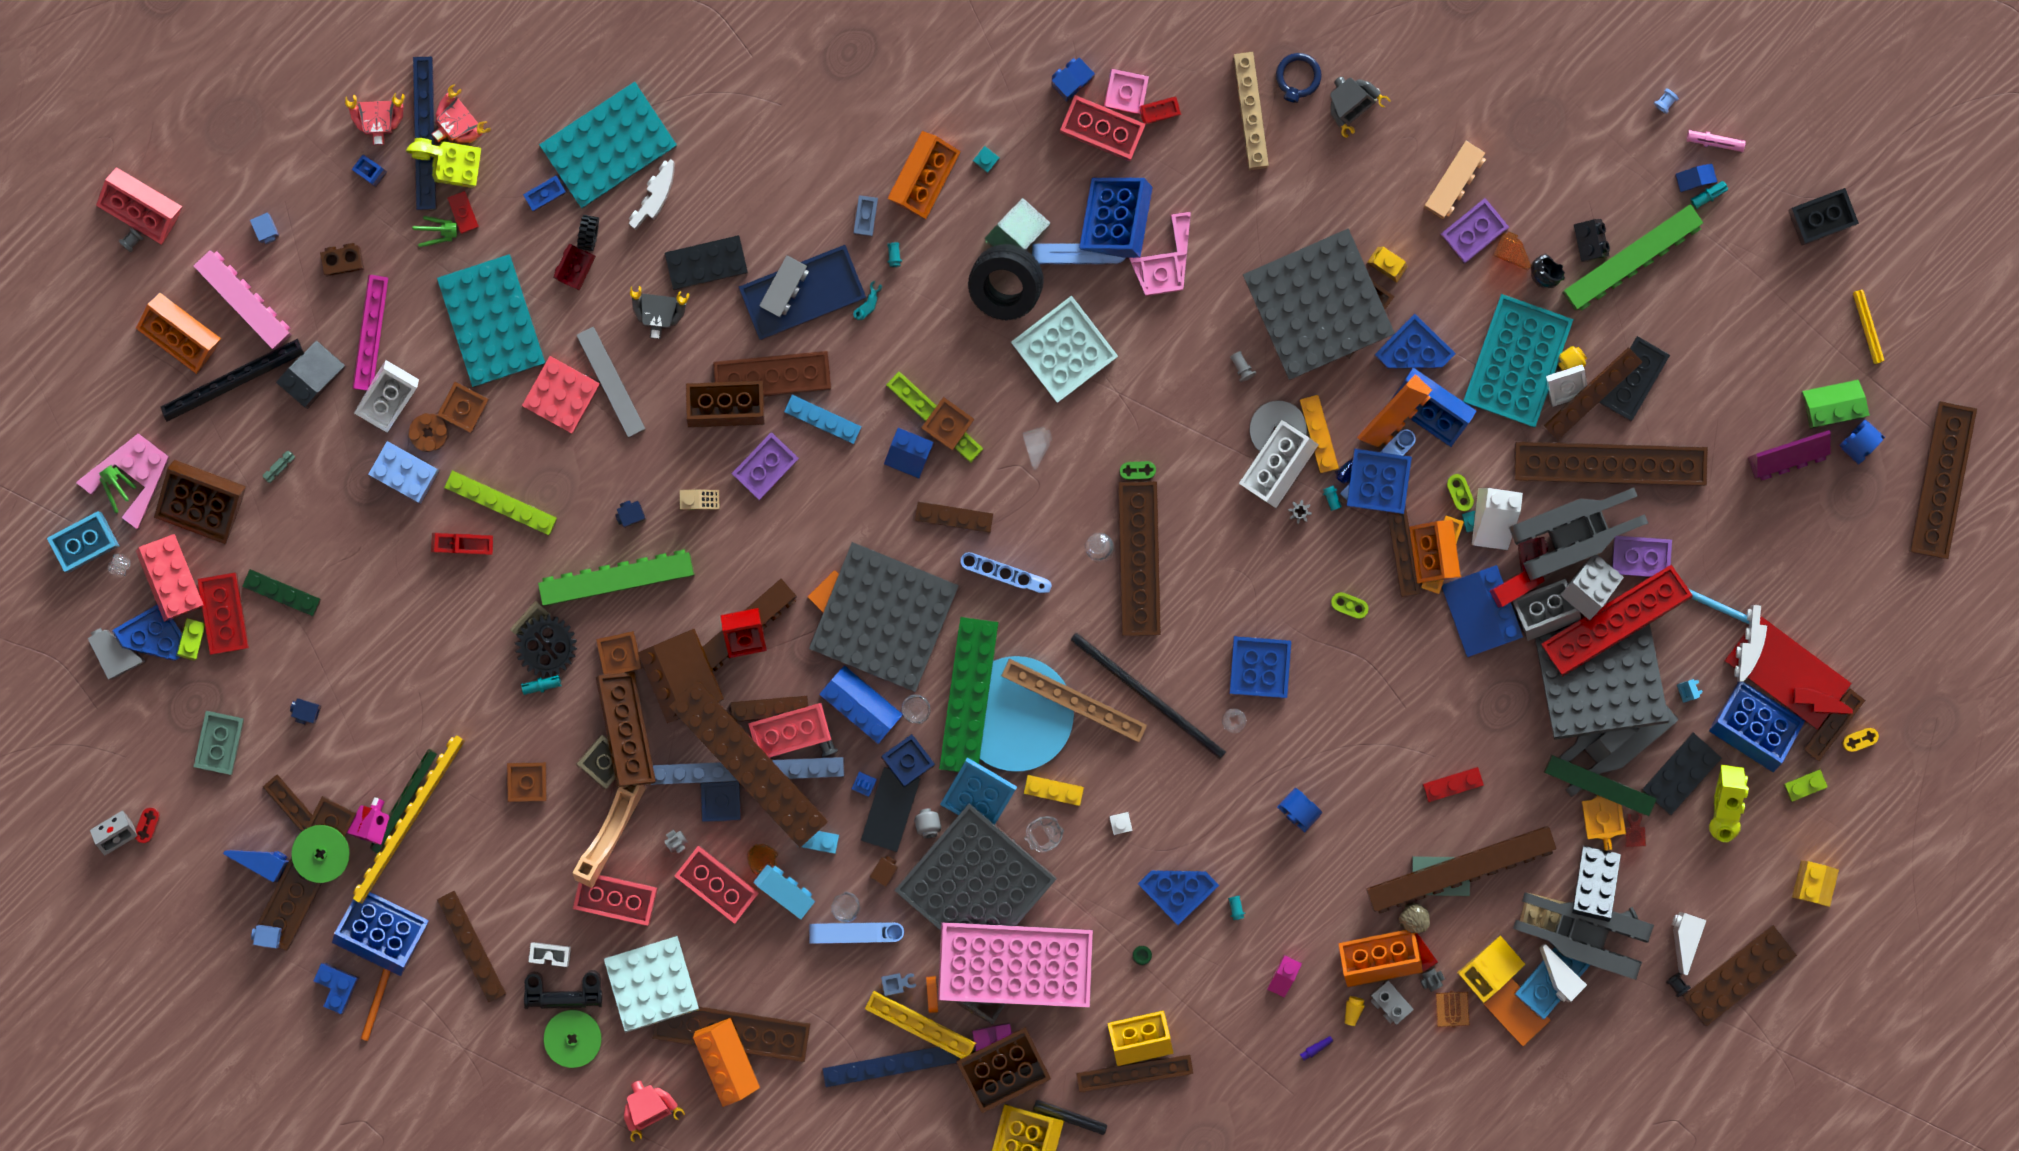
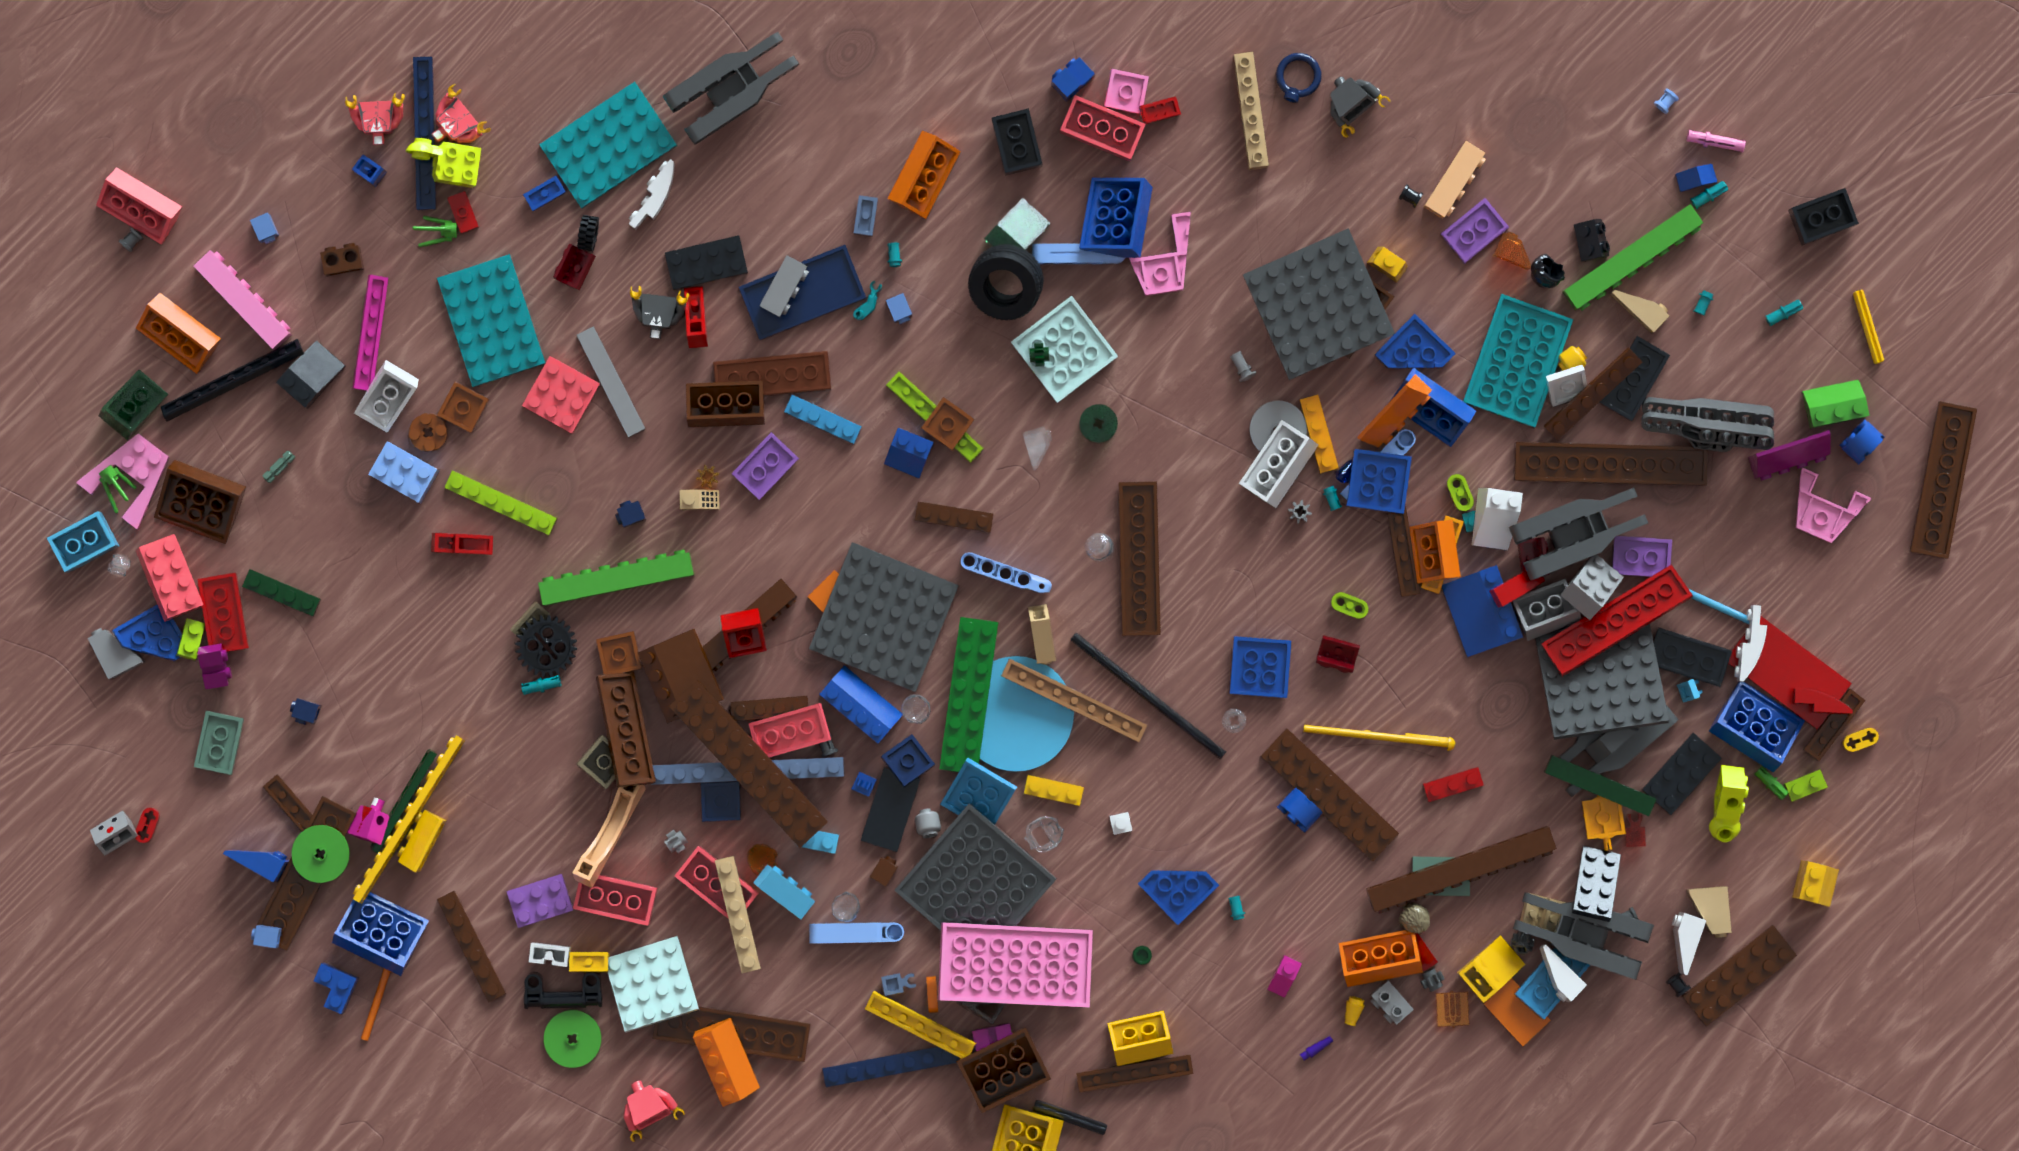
(132, 404): none -> clear green slope
(213, 666): none -> magenta brick
(421, 840): none -> yellow slope
(526, 782): dark orange plate -> none
(540, 900): none -> medium lavender plate
(588, 961): none -> yellow panel
(695, 318): none -> red slope
(702, 473): none -> clear yellow gear
(734, 94): none -> dark grey beam
(737, 914): none -> tan plate
(899, 308): none -> medium blue brick
(986, 159): teal plate -> none
(1016, 142): none -> black brick
(1039, 354): none -> dark green gear
(1042, 634): none -> tan slope
(1109, 425): none -> clear green brick
(1137, 475): bright green beam -> none
(1330, 794): none -> reddish brown plate
(1337, 654): none -> dark red bracket
(1367, 734): none -> yellow bar
(1410, 196): none -> black bush
(1522, 942): none -> dark grey gear
(1644, 311): none -> tan slope
(1691, 657): none -> black tile
(1703, 302): none -> teal pin
(1713, 429): none -> dark grey beam
(1713, 906): none -> tan slope
(1771, 783): none -> bright green axle
(1784, 312): none -> teal axle
(1821, 516): none -> bright pink wing

